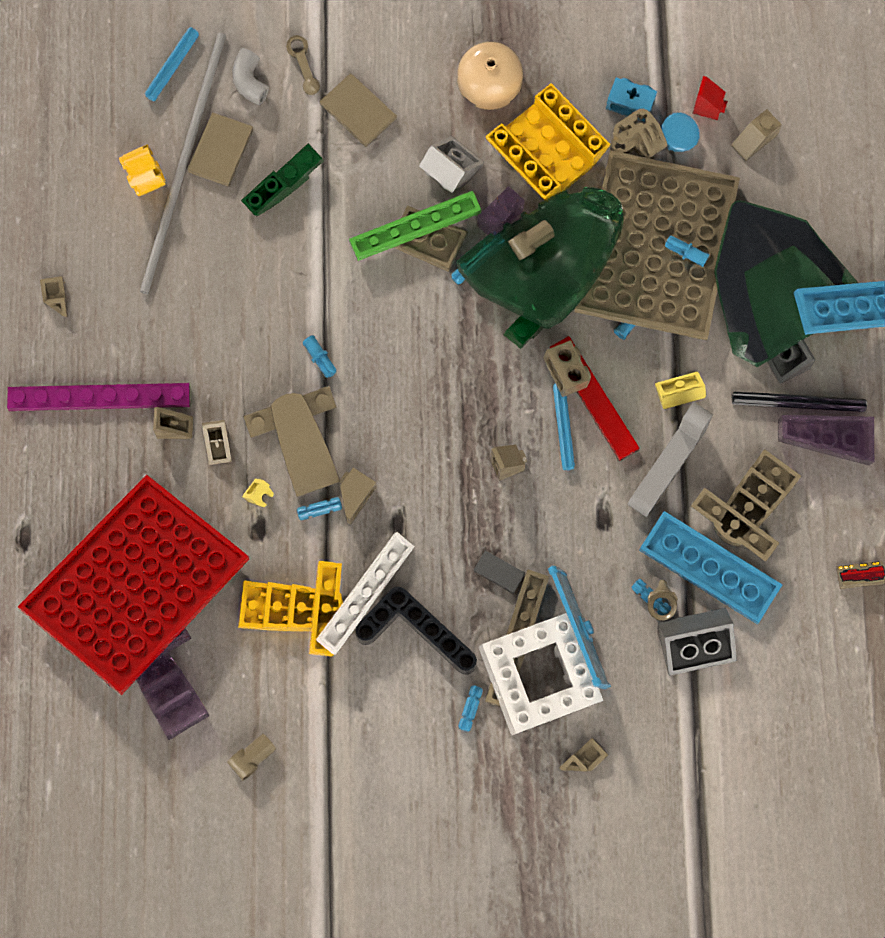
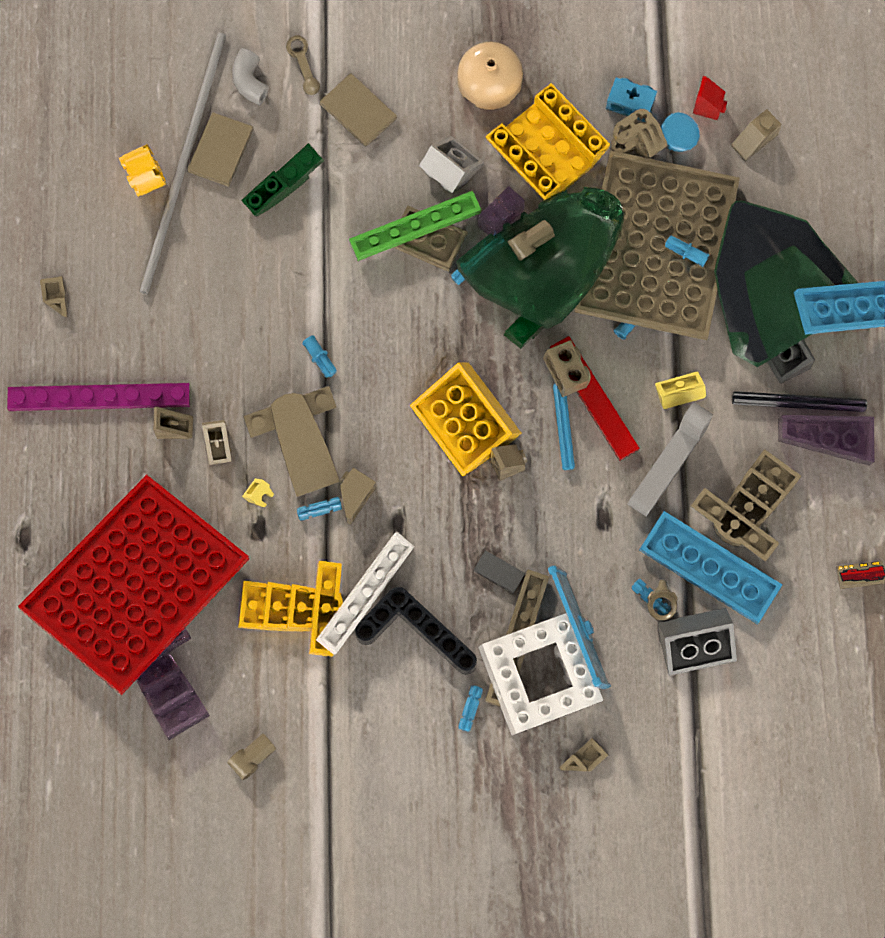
(171, 64): dark azure axle -> none
(465, 418): none -> yellow slope

